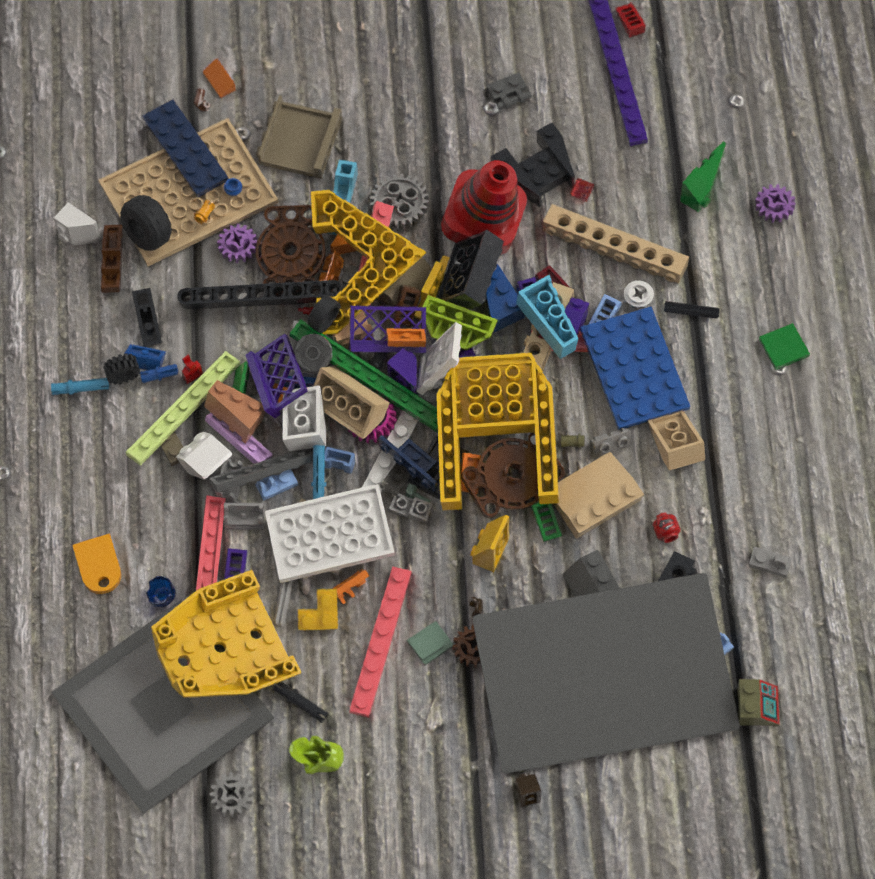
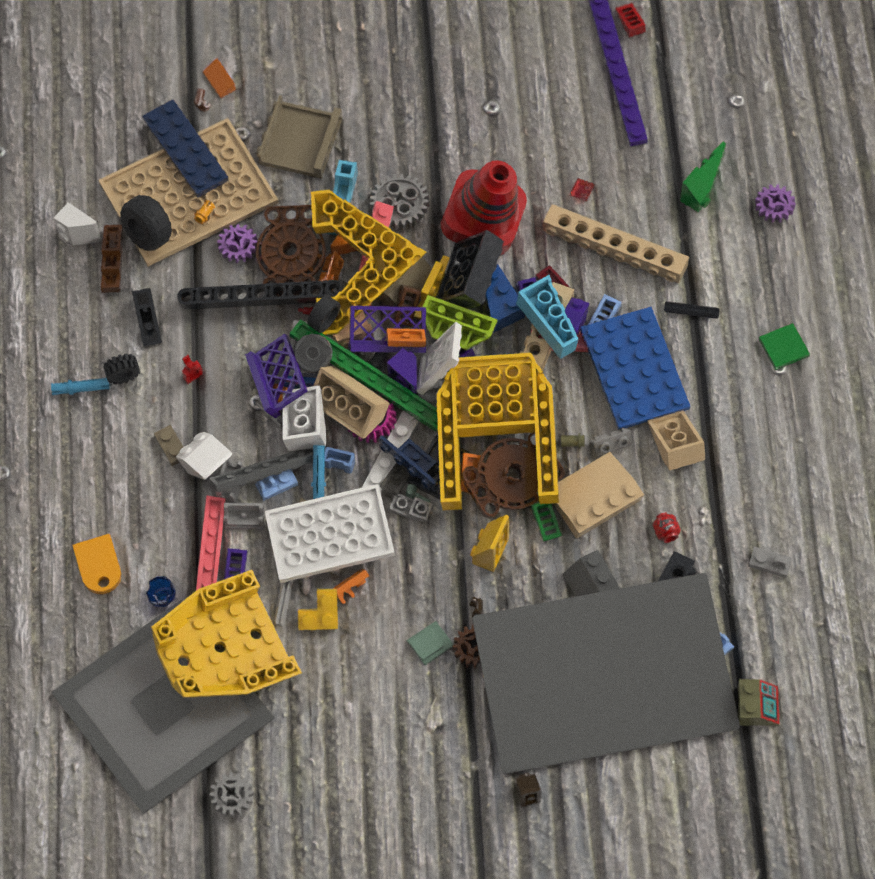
(146, 357): blue slope -> none
(159, 373): blue axle -> none
(181, 409): yellowish green tile -> none
(233, 187): blue plate -> none
(235, 409): nougat wedge -> none
(241, 377): green slope -> none
(251, 450): lavender plate -> none
(300, 701): black pin -> none
(317, 754): lime head -> none
(380, 642): coral plate -> none
(507, 87): dark grey plate -> none
(544, 169): black wedge -> none
(642, 288): white gear -> none

